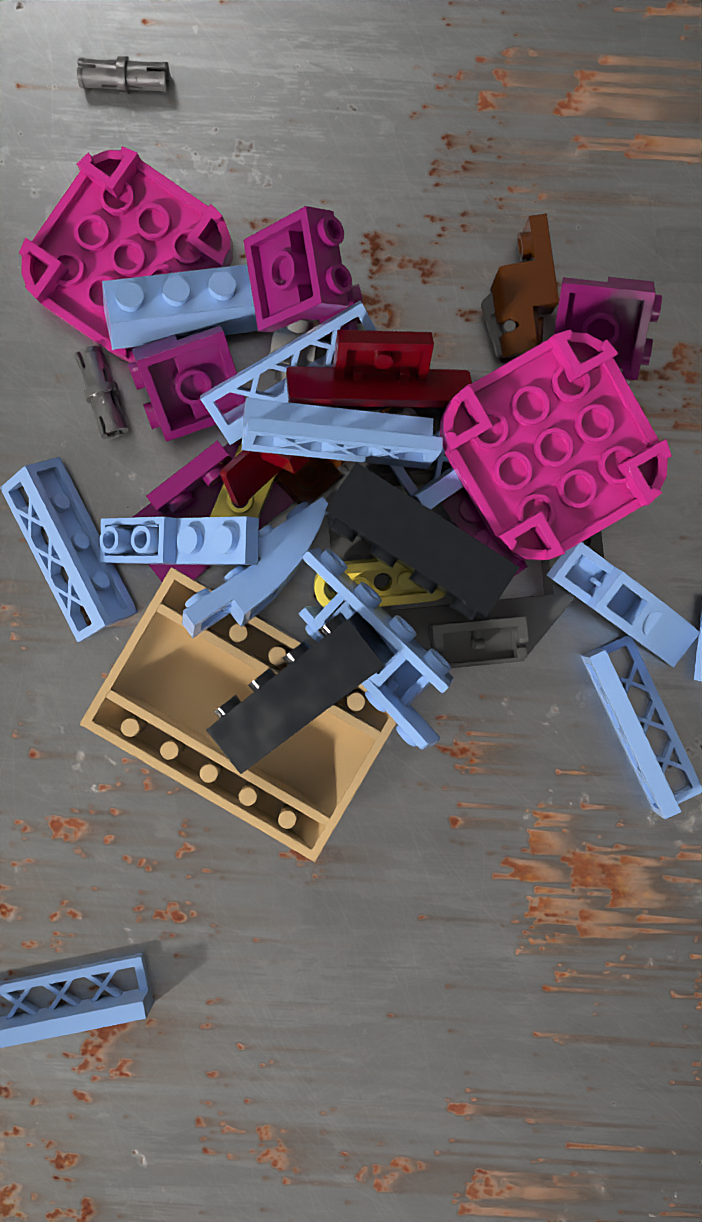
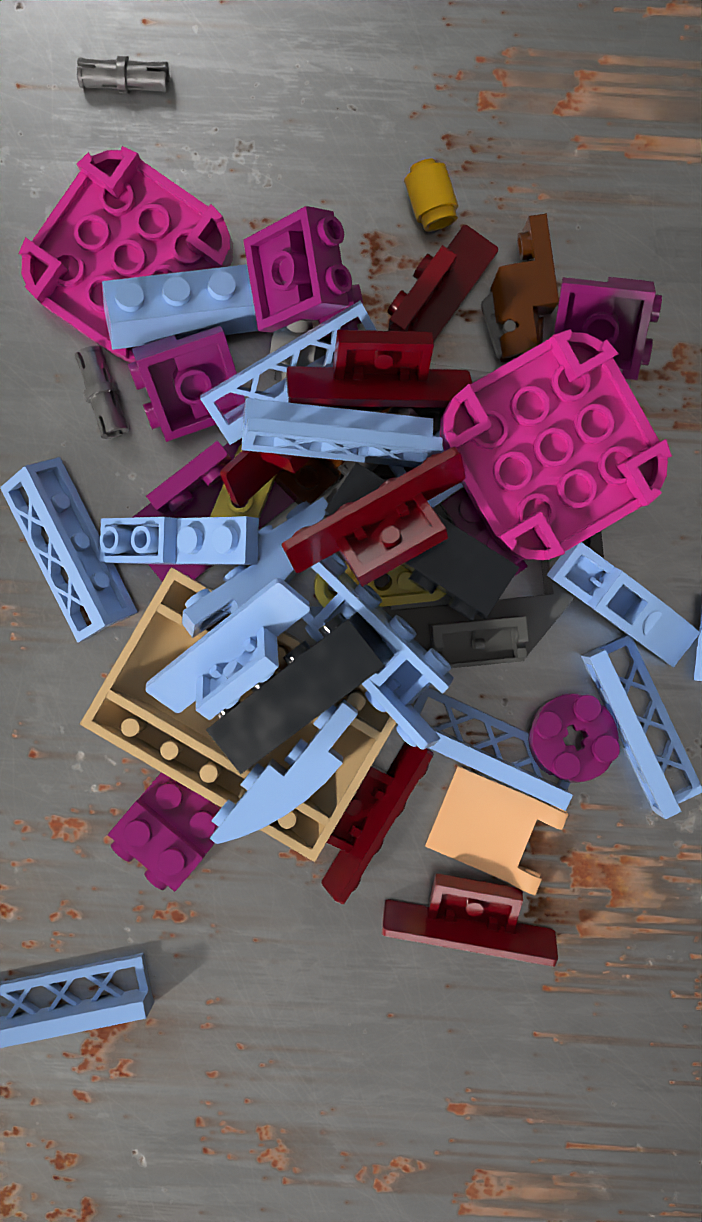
(166, 832): none -> magenta plate
(231, 655): none -> light blue bracket
(277, 791): none -> light blue slope
(369, 818): none -> dark red bracket
(384, 525): none -> dark red bracket
(431, 194): none -> yellow brick
(442, 284): none -> dark red bracket
(472, 919): none -> dark red bracket
(486, 762): none -> light blue fence
(490, 827): none -> light nougat flag
(598, 743): none -> magenta plate

